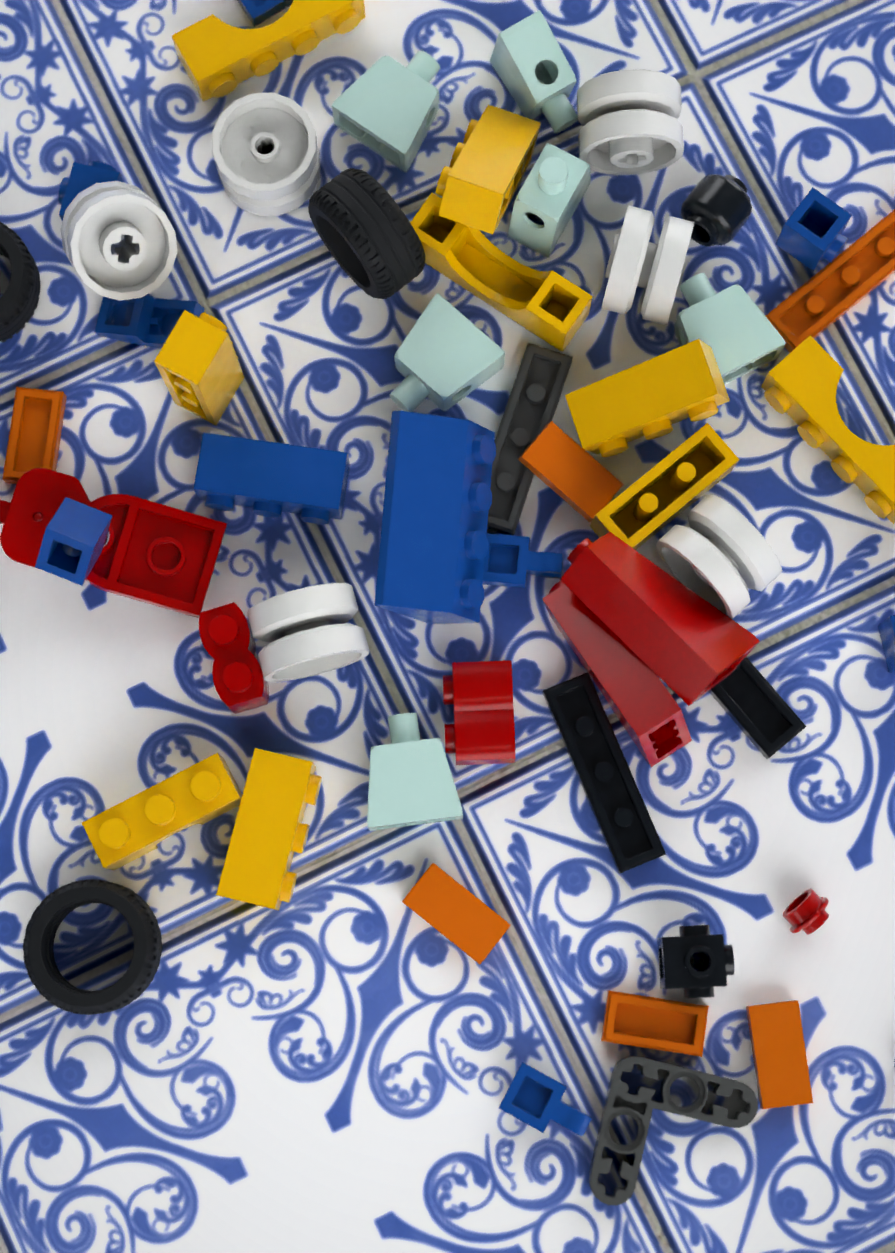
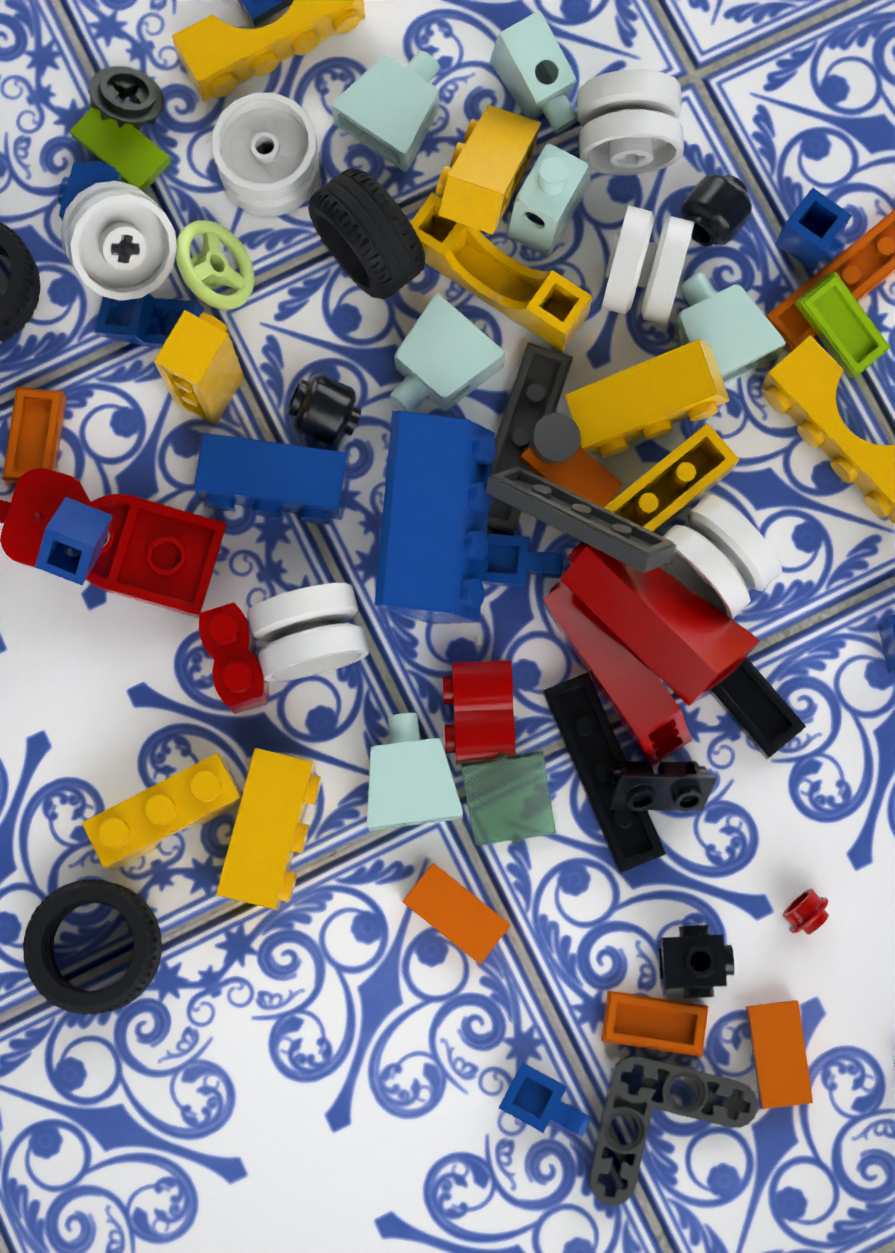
(123, 83): none -> pearl dark grey gear
(123, 148): none -> lime tile
(210, 267): none -> yellowish green piece
(324, 409): none -> black head
(508, 798): none -> clear green piece
(554, 438): none -> dark grey tile
(581, 519): none -> dark grey tile
(676, 787): none -> black hinge
(842, 325): none -> lime tile

